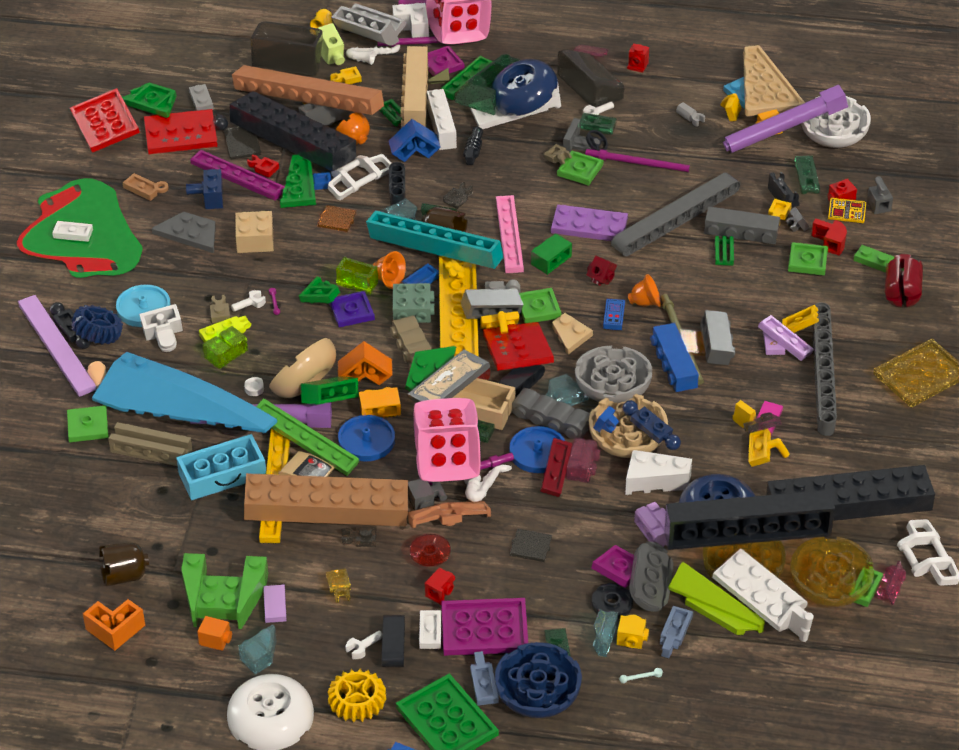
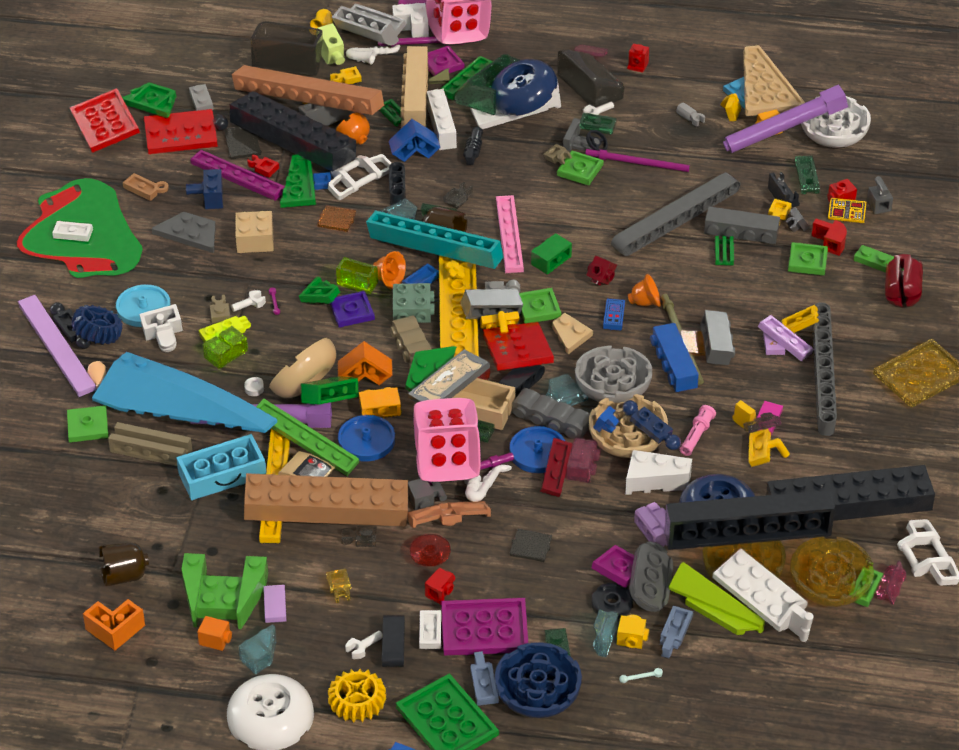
(588, 222): medium lavender plate -> none
(700, 424): none -> bright pink pin

